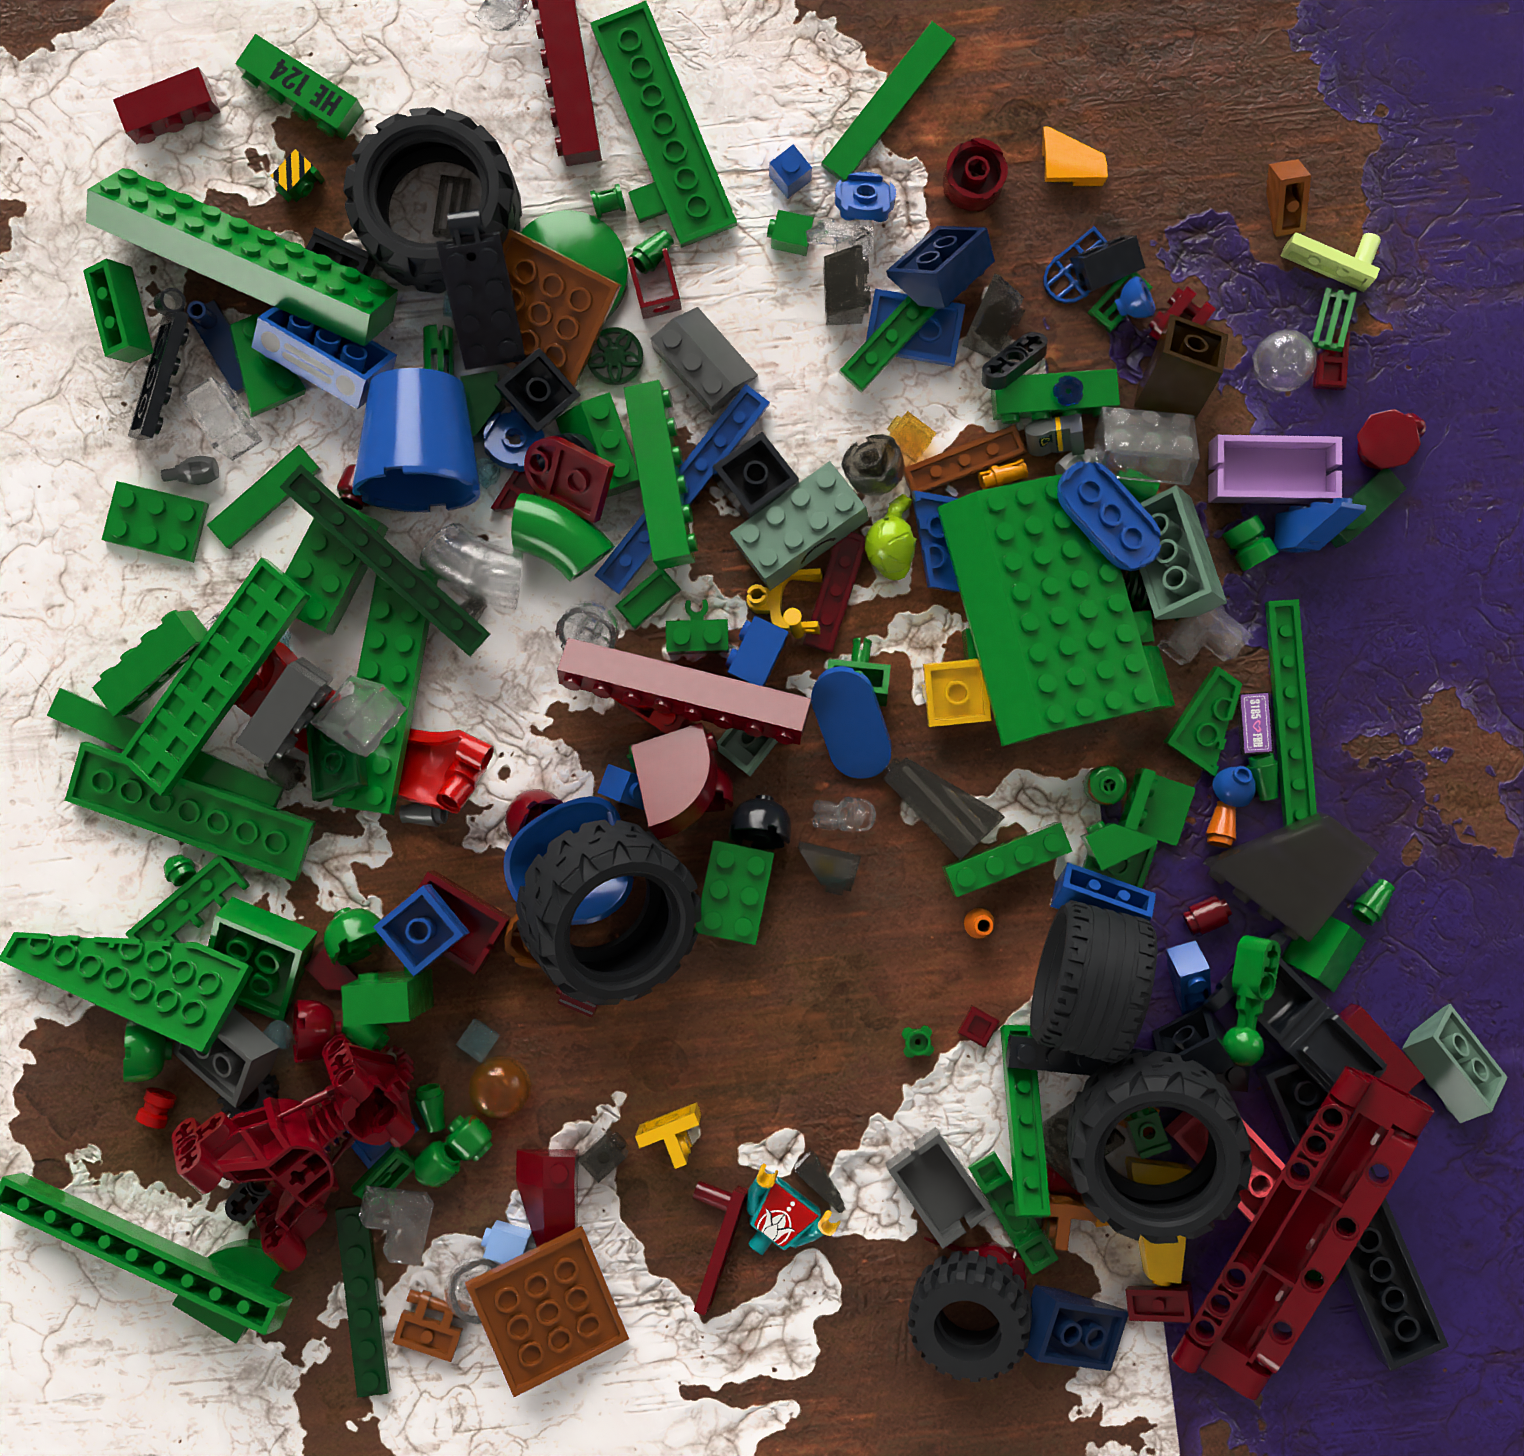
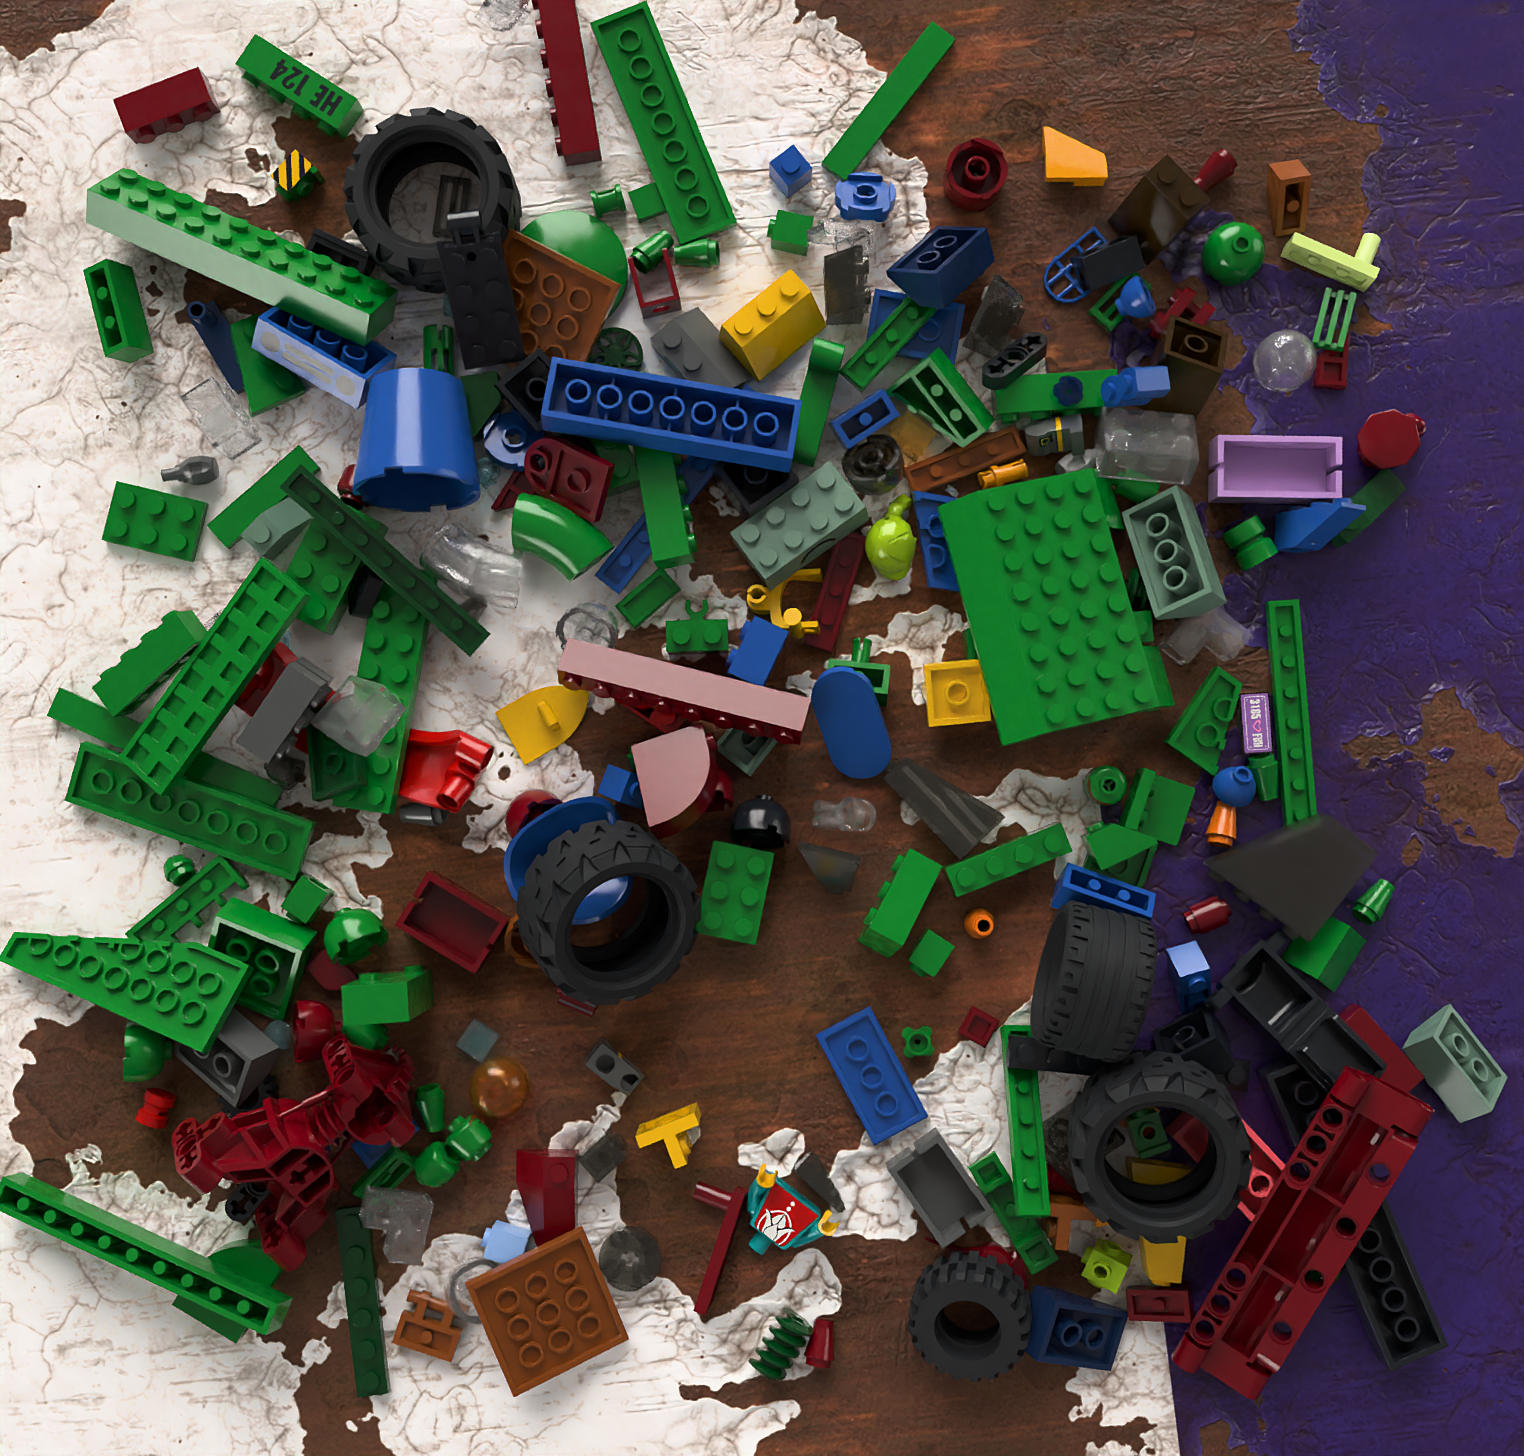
(161, 366): black hinge -> none
(276, 528): none -> sand green slope
(306, 899): none -> green brick
(365, 593): none -> black beam
(421, 929): blue brick -> none
(543, 719): none -> yellow shield
(613, 1067): none -> dark grey leg
(614, 1267): none -> clear smoke plate
(670, 414): none -> blue brick
(699, 253): none -> green cone
(773, 326): none -> yellow slope
(783, 1345): none -> dark green piece
(816, 398): none -> green beam
(820, 1345): none -> dark red cone
(863, 419): none -> blue brick
(871, 1075): none -> blue tile
(899, 903): none -> green wedge
(929, 953): none -> green brick
(943, 398): none -> green wedge
(1105, 1264): none -> lime brick
(1109, 515): blue tile -> none
(1135, 386): none -> blue brick
(1159, 208): none -> dark brown slope
(1215, 170): none -> dark red cone
(1233, 253): none -> green cylinder
(1253, 983): green beam -> none

